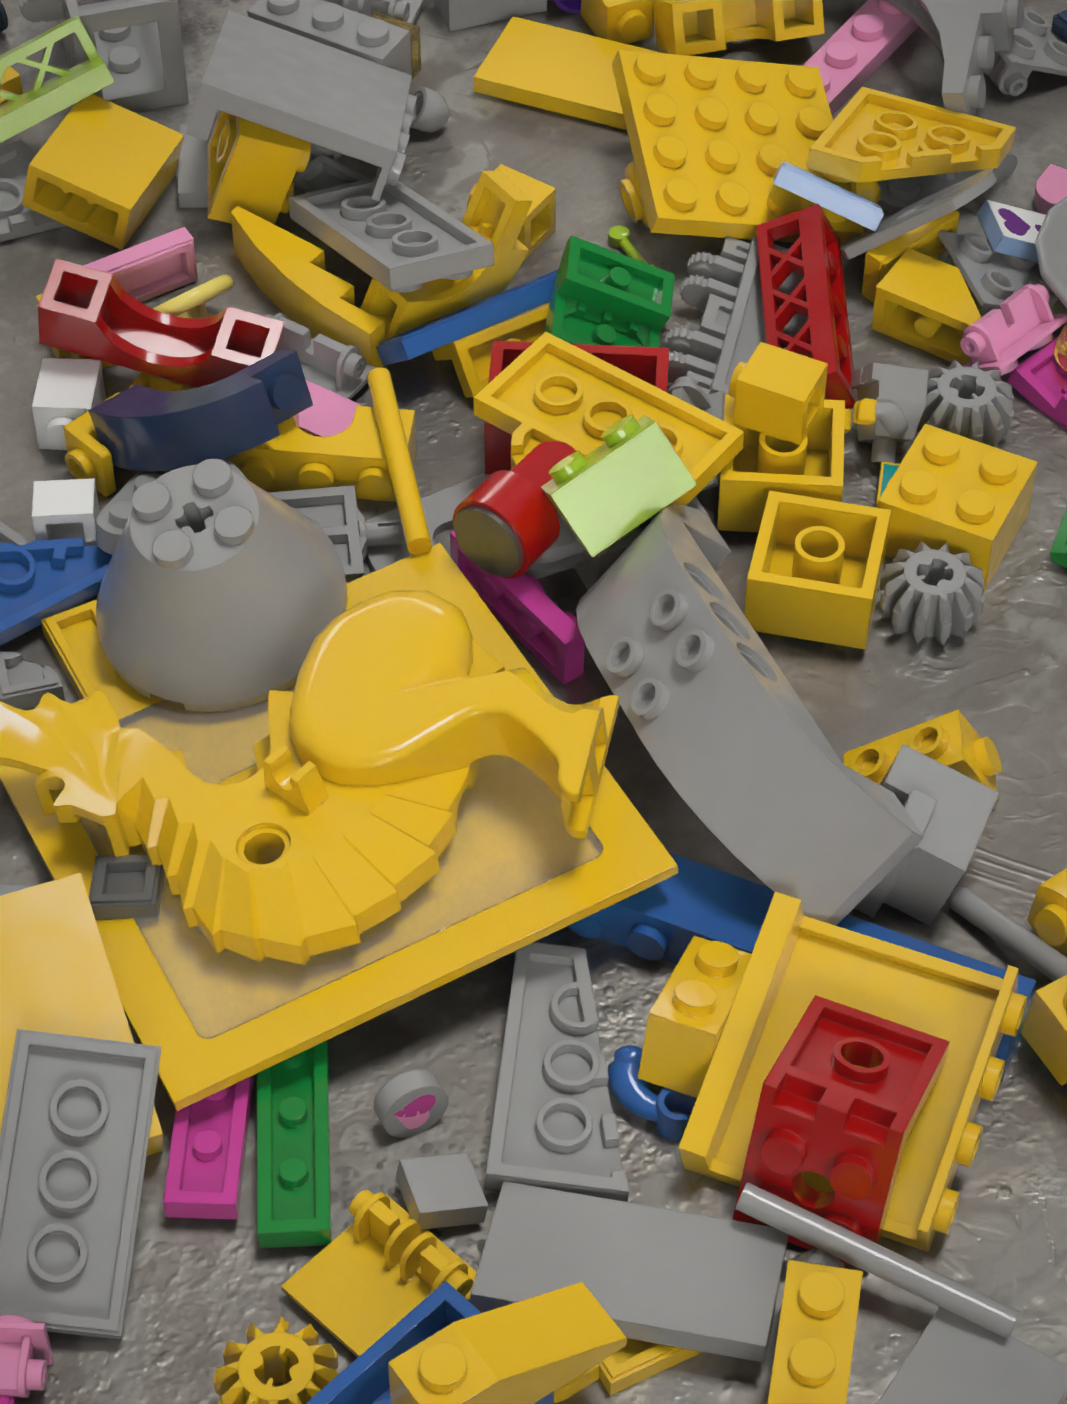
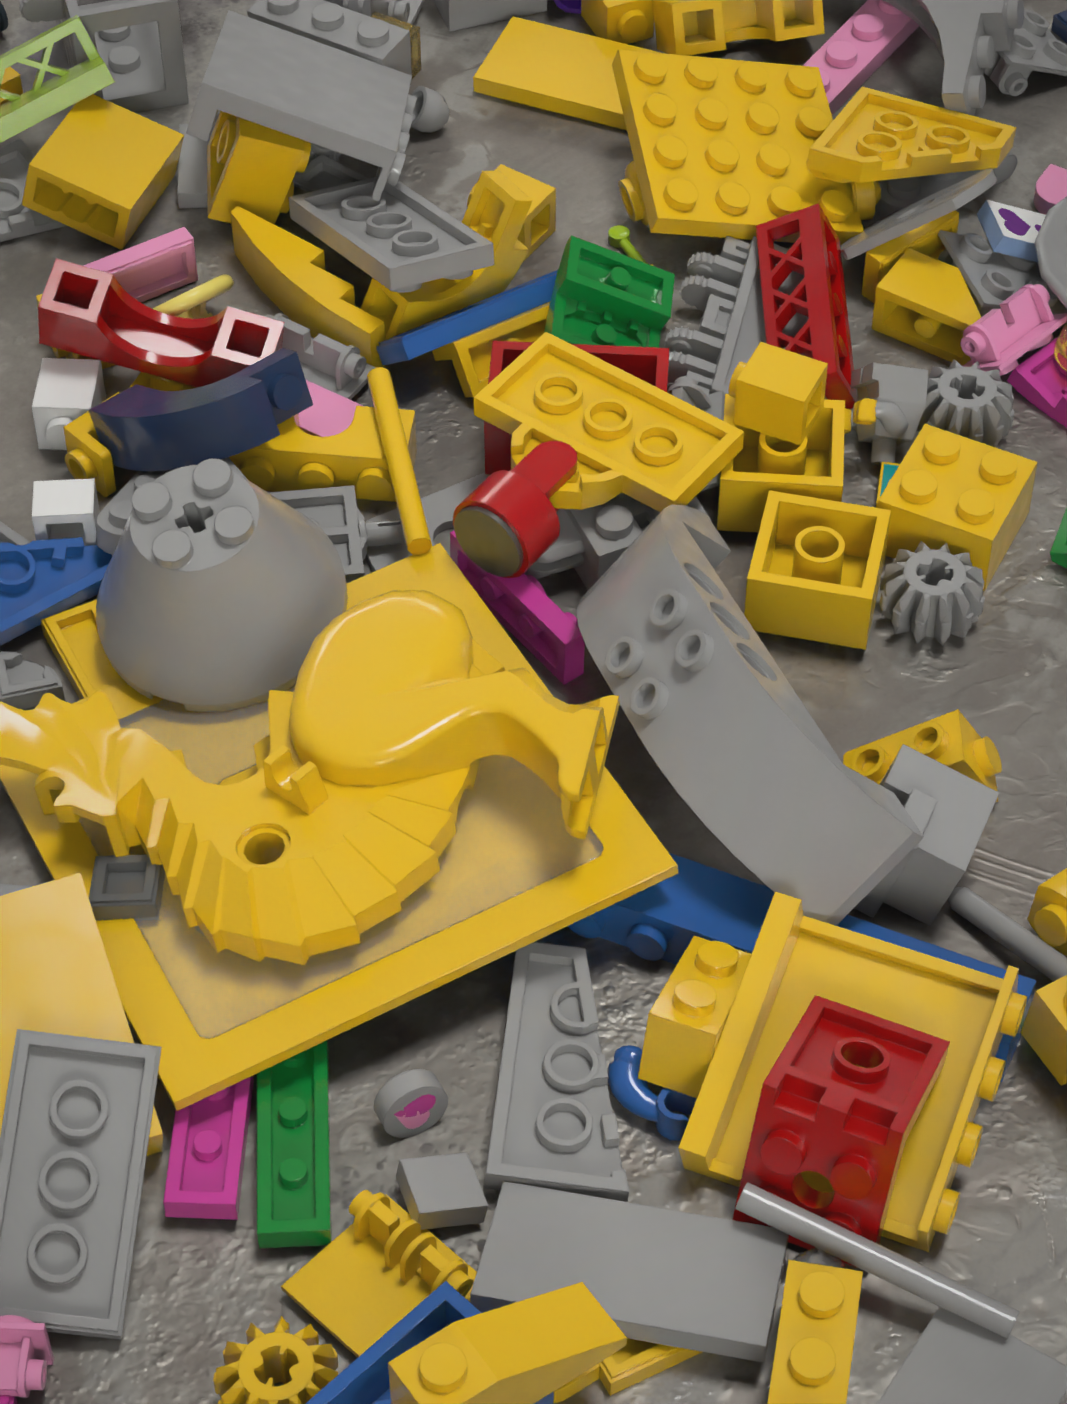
(617, 483): lime brick -> none
(828, 195): light blue tile -> none

